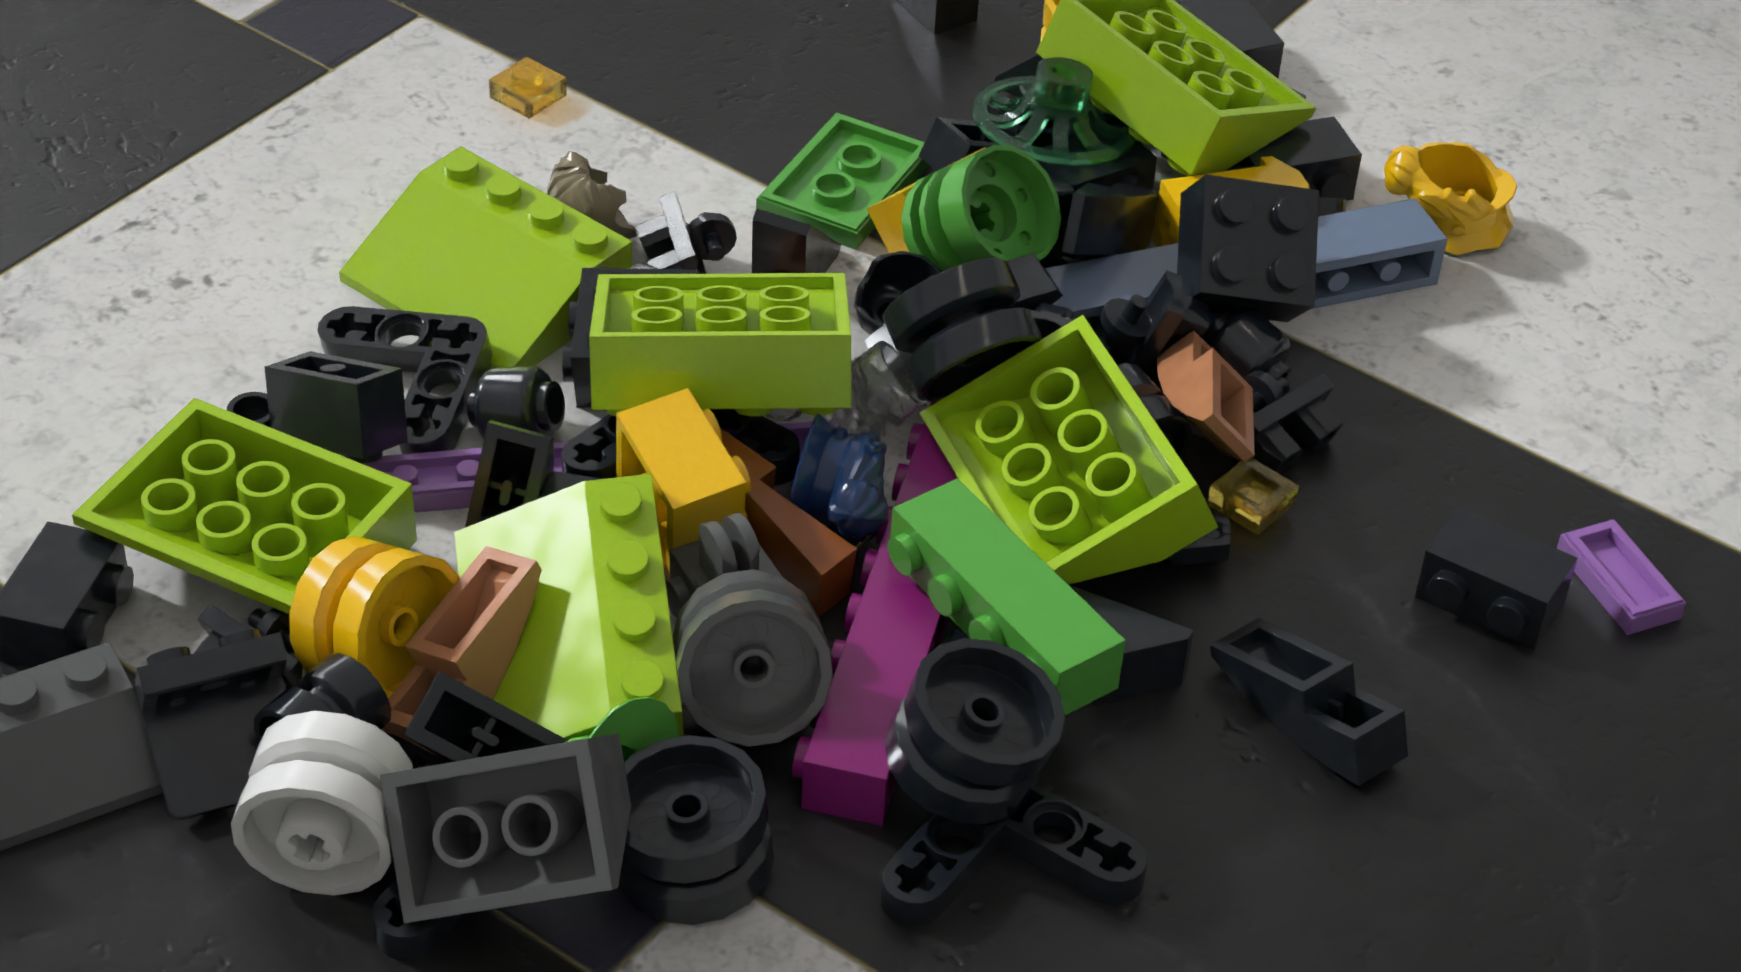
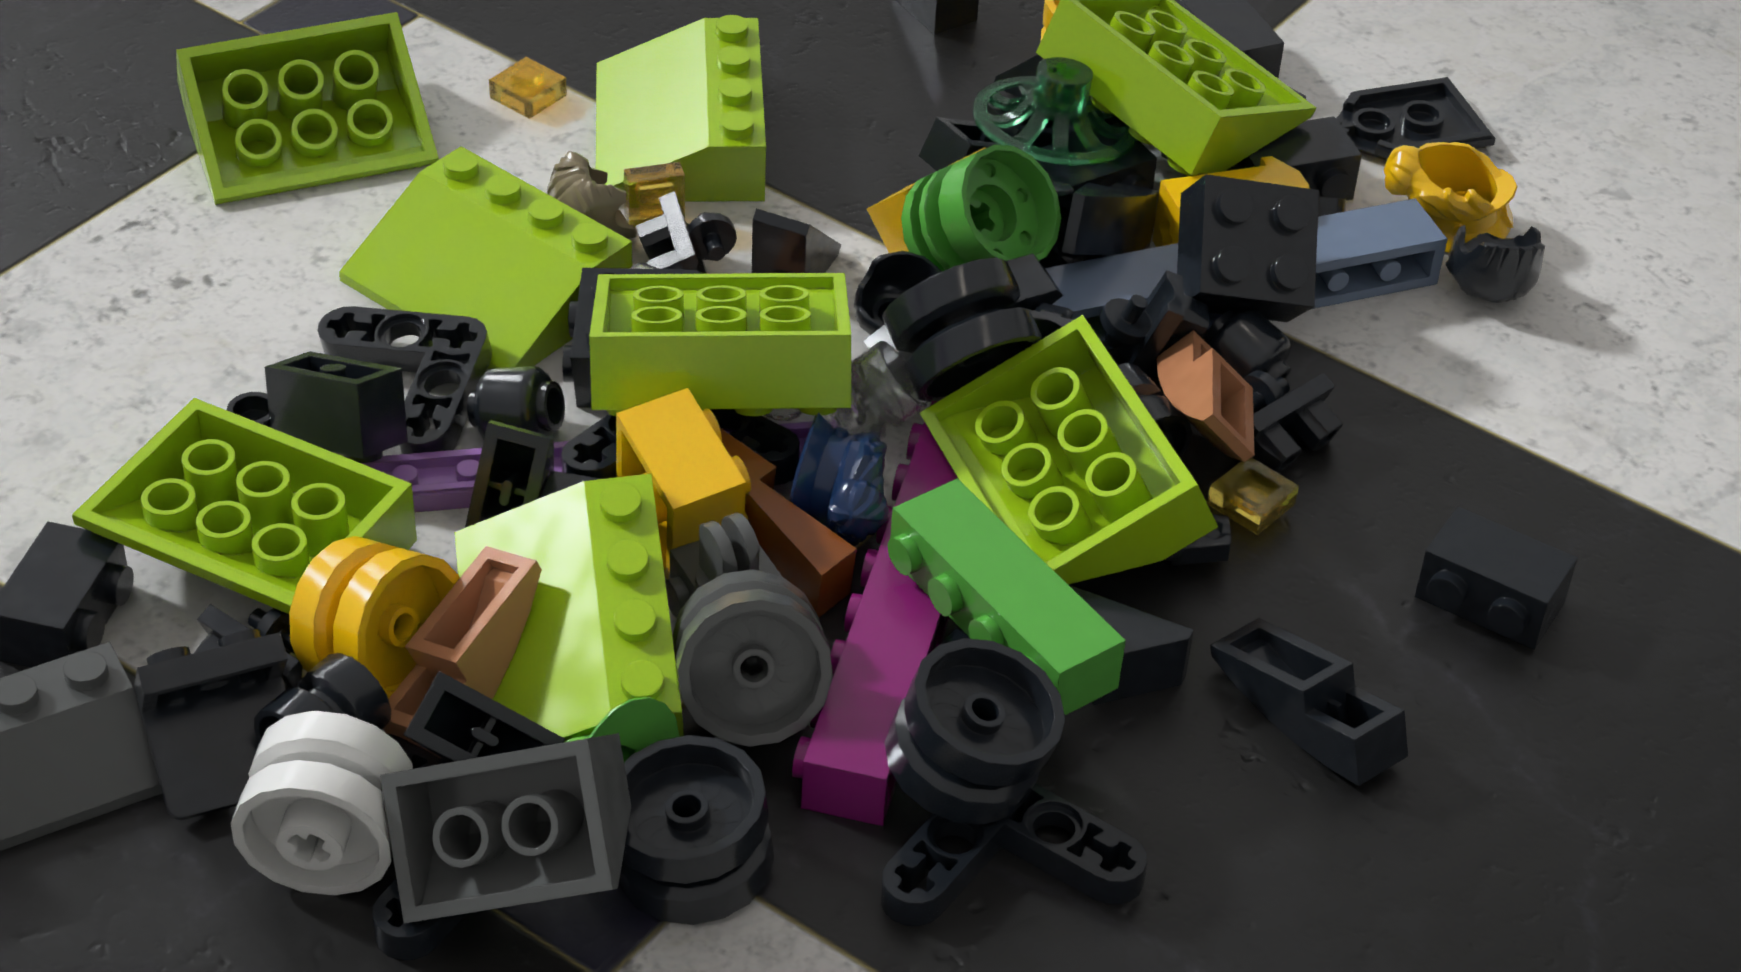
(304, 107): none -> lime slope
(646, 185): none -> clear yellow plate
(691, 103): none -> lime slope
(841, 176): bright green tile -> none
(1411, 116): none -> black tile
(1496, 266): none -> black hair
(1622, 577): medium lavender tile -> none

